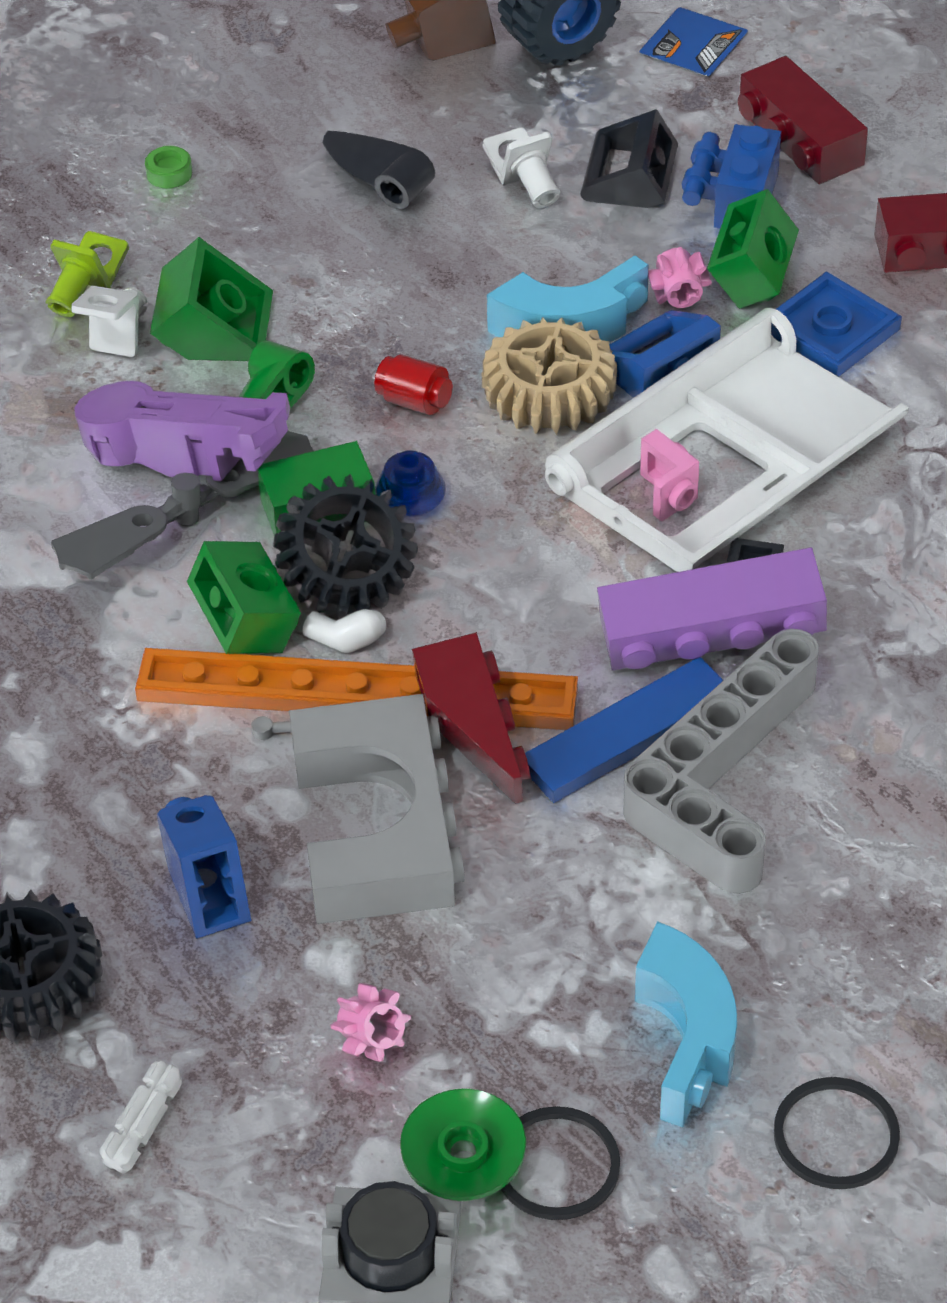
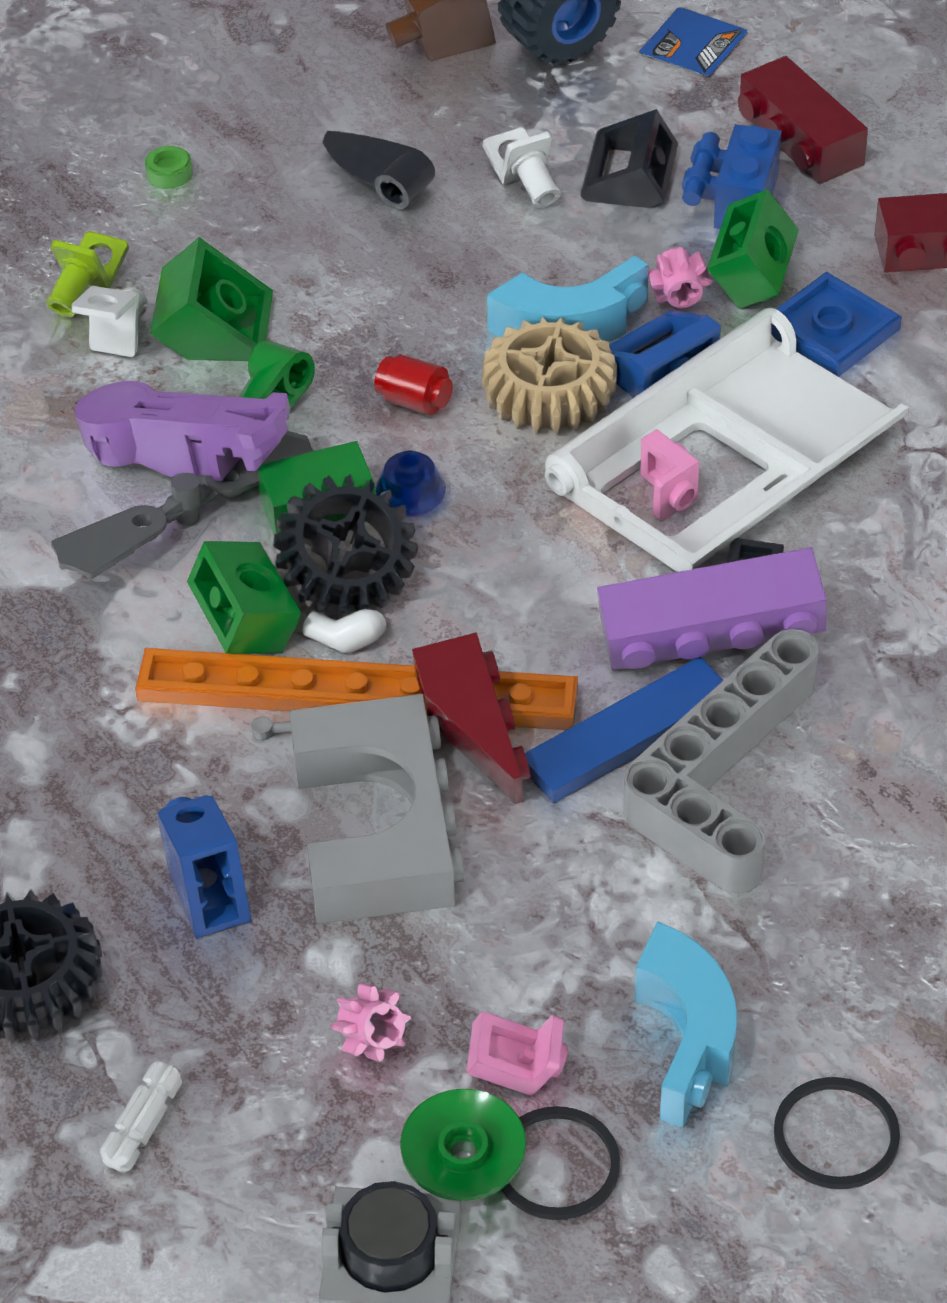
(516, 1053): none -> bright pink bracket

